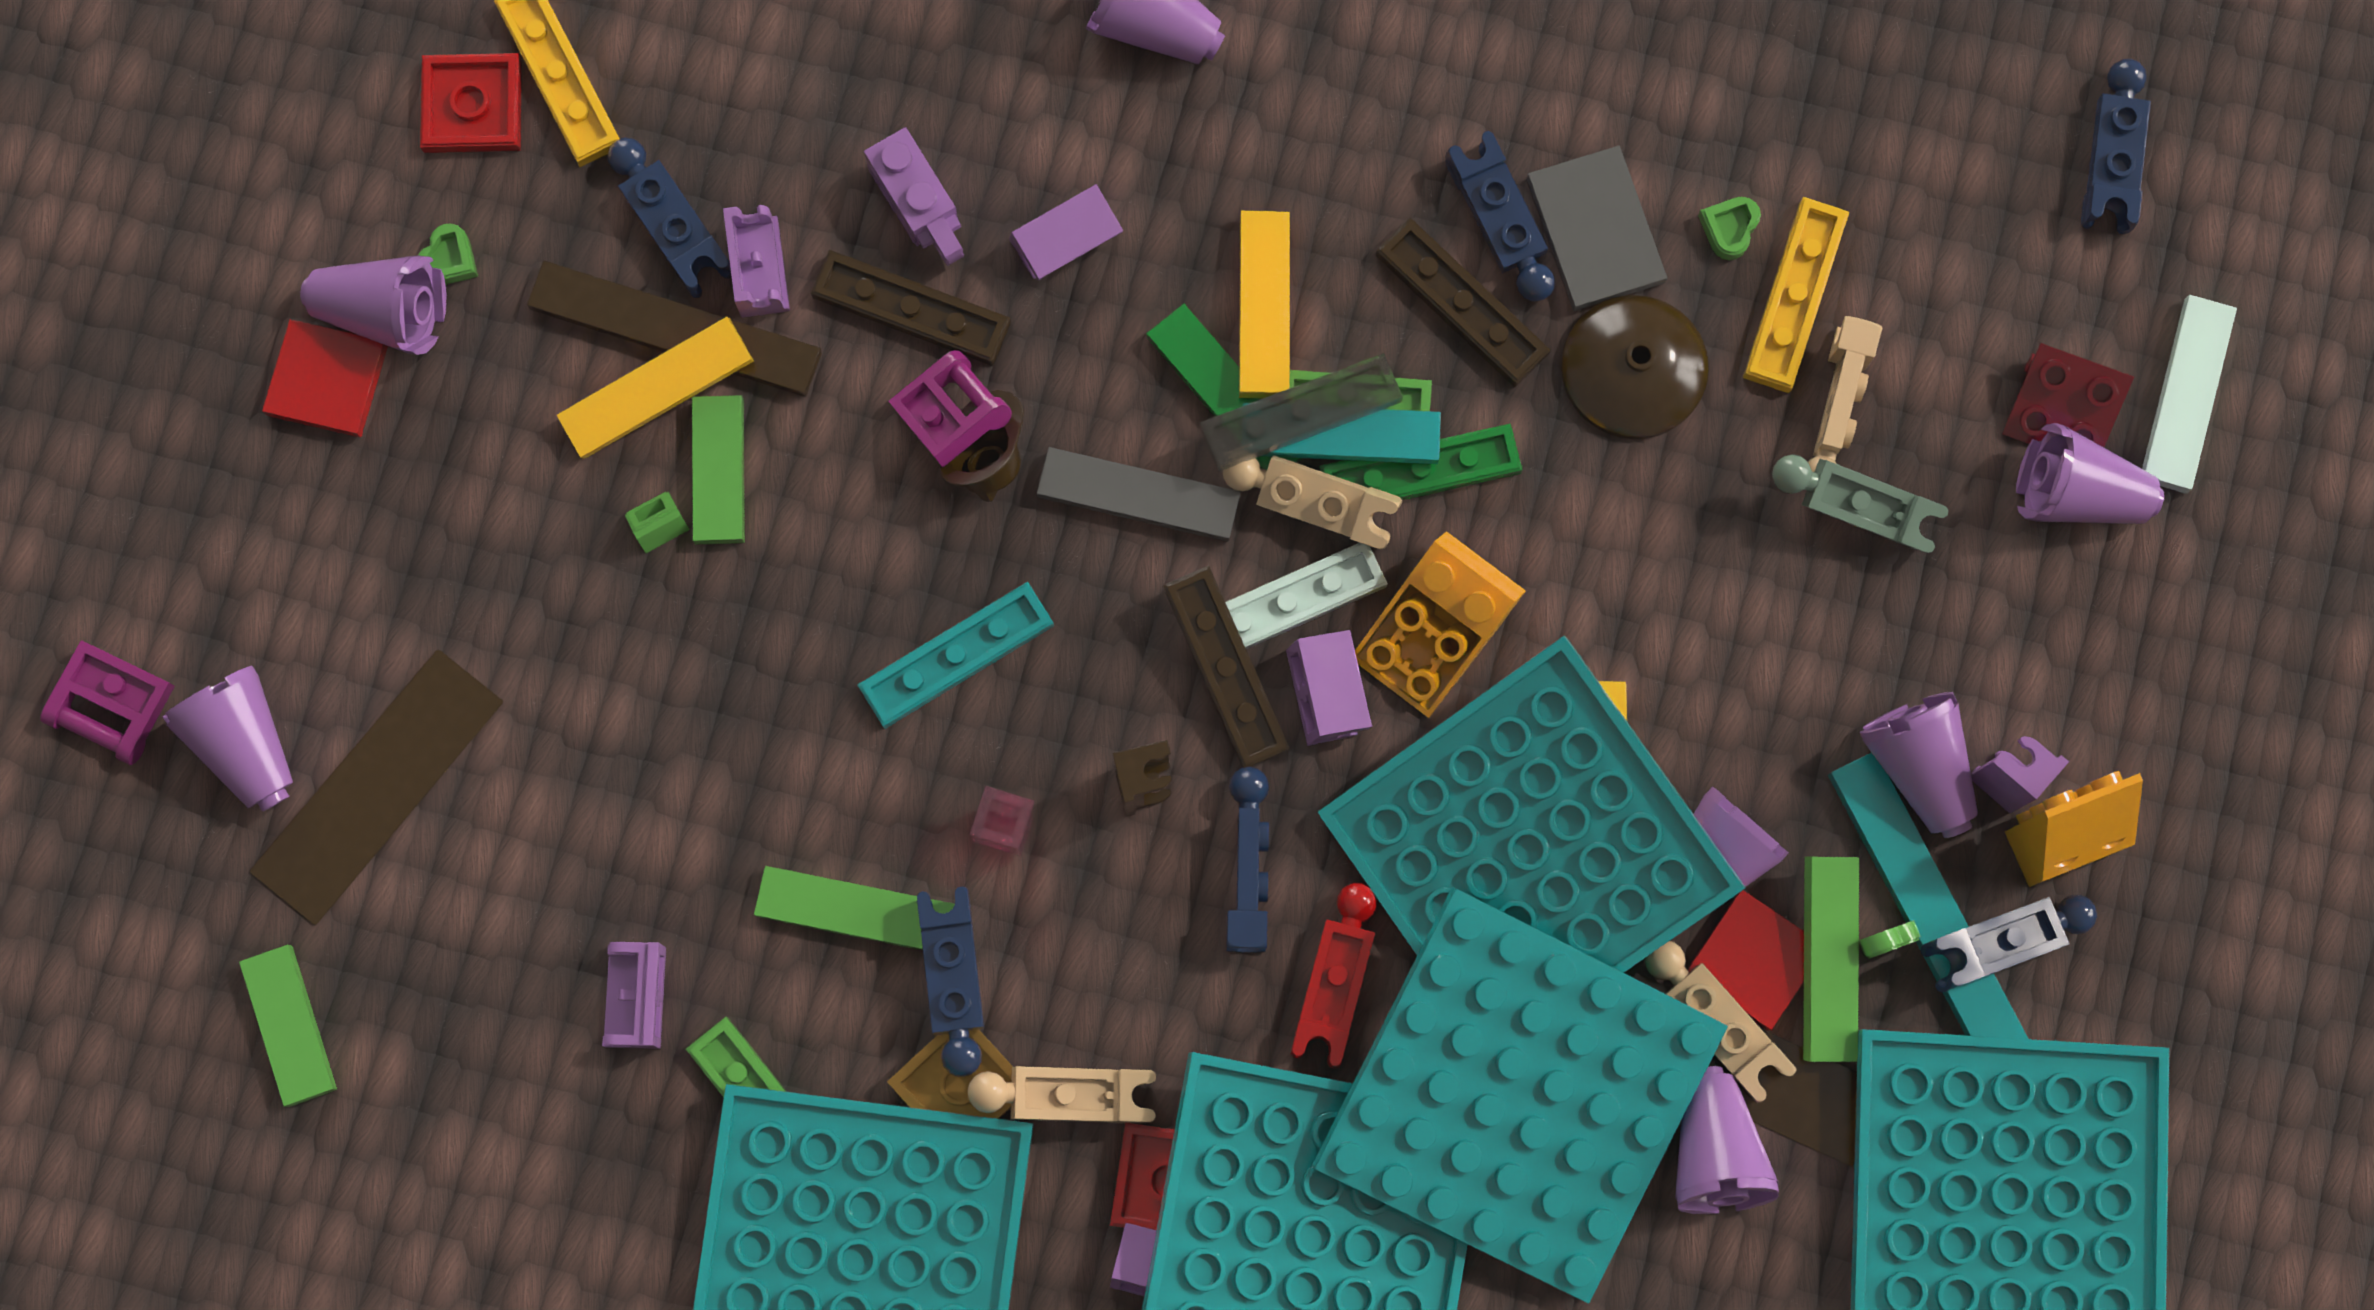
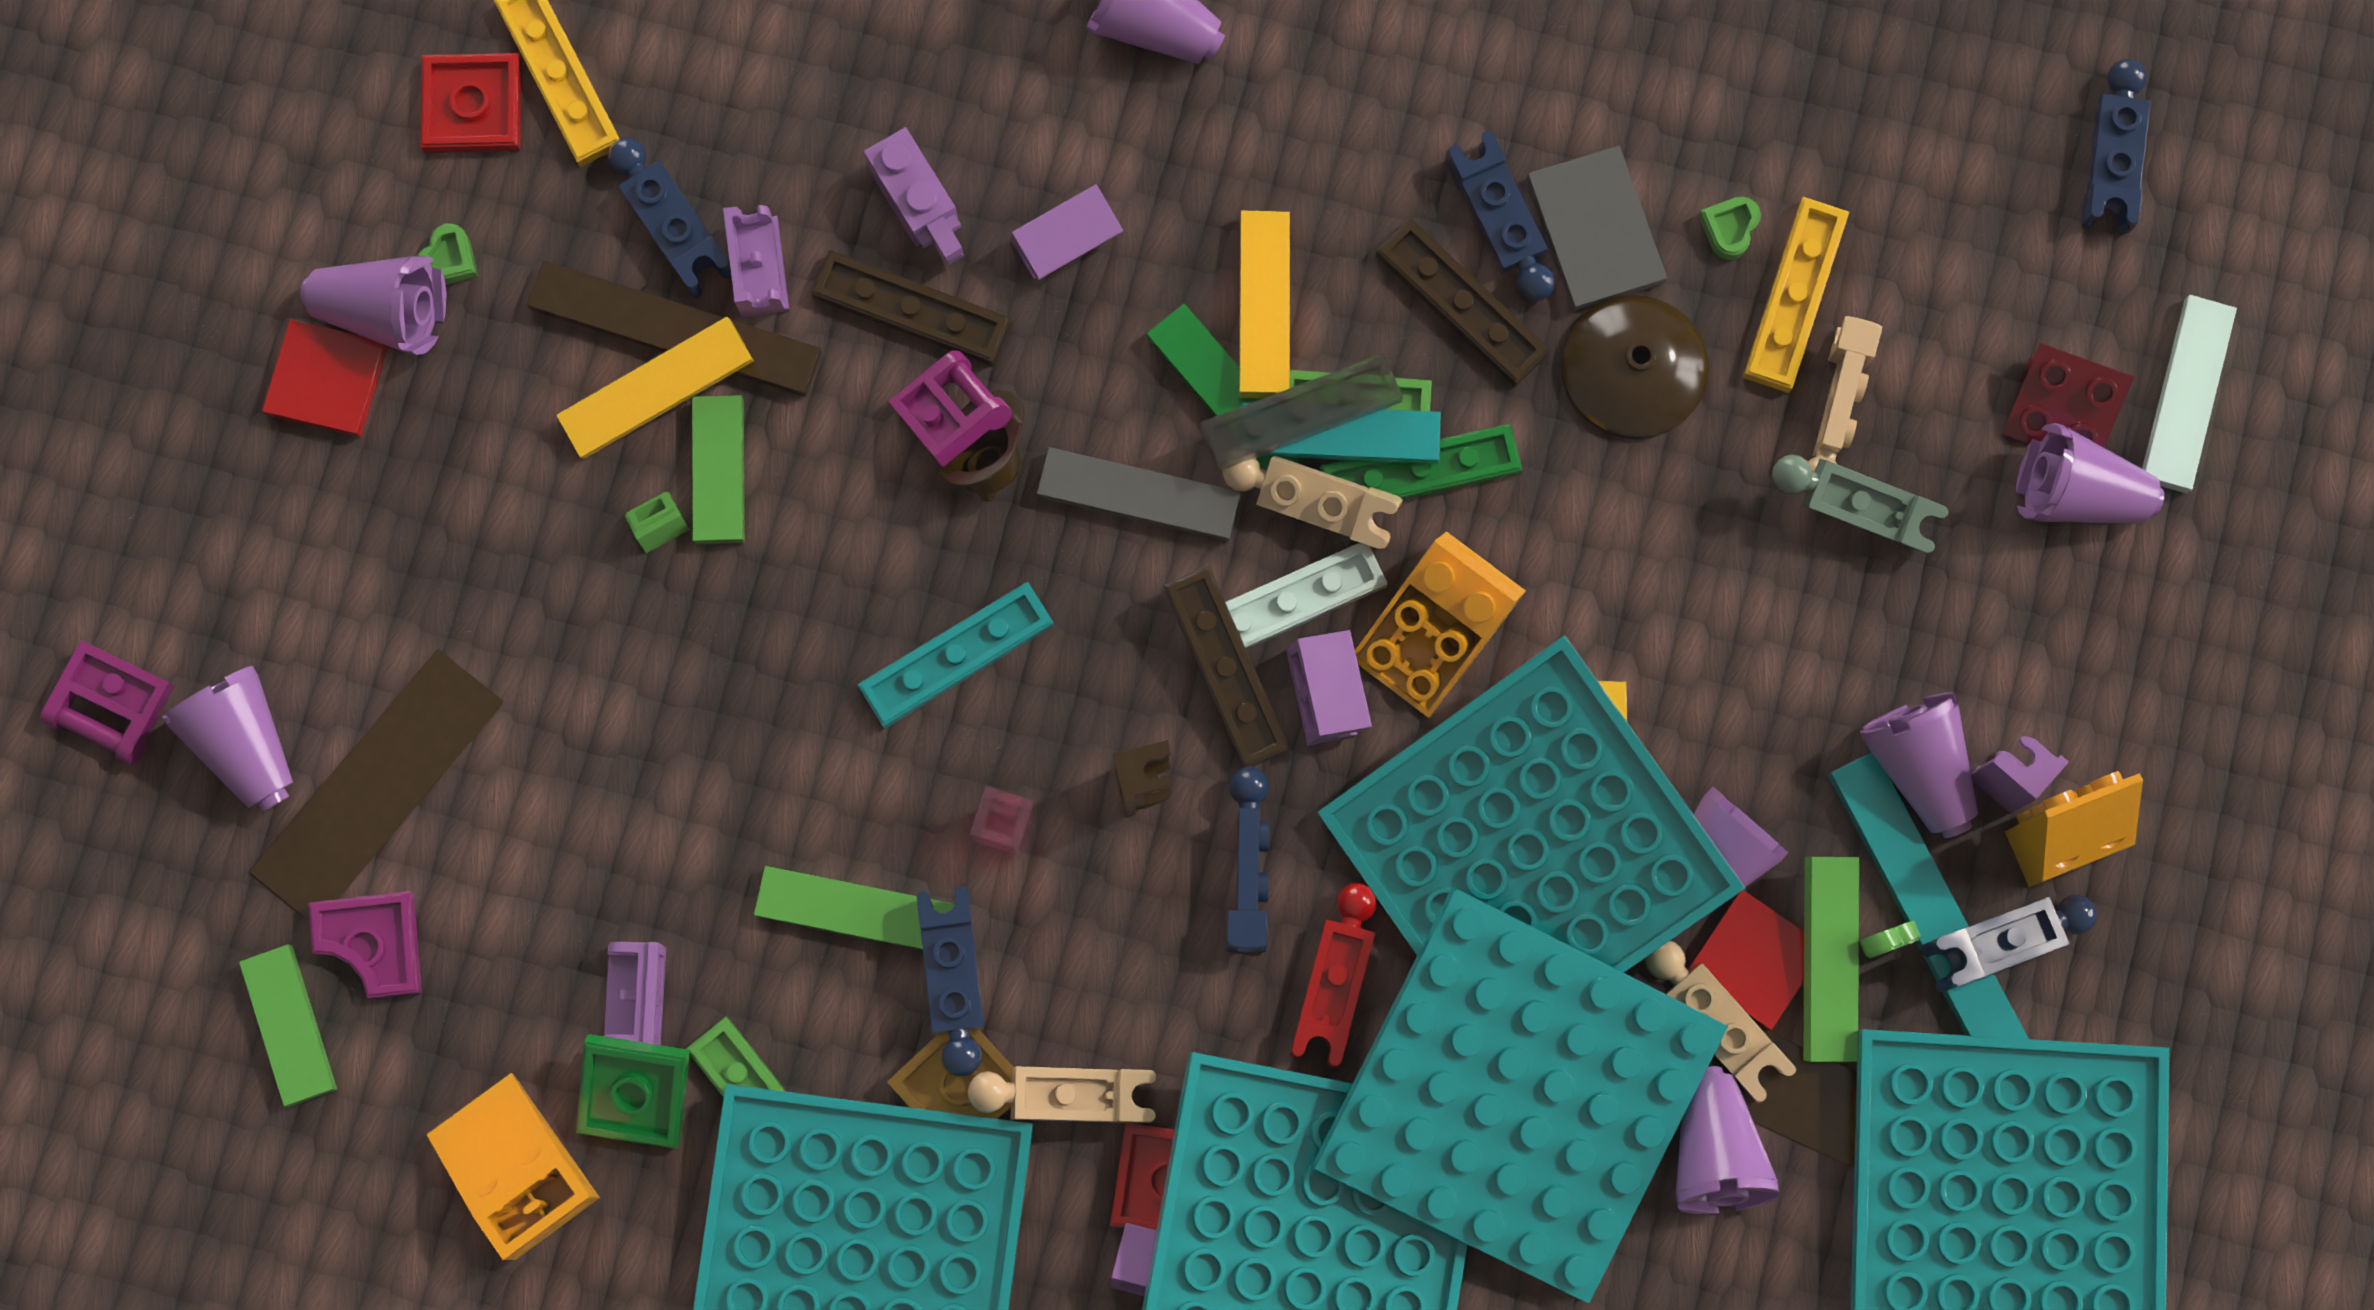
(374, 937): none -> magenta tile
(511, 1169): none -> light orange slope
(632, 1091): none -> green tile

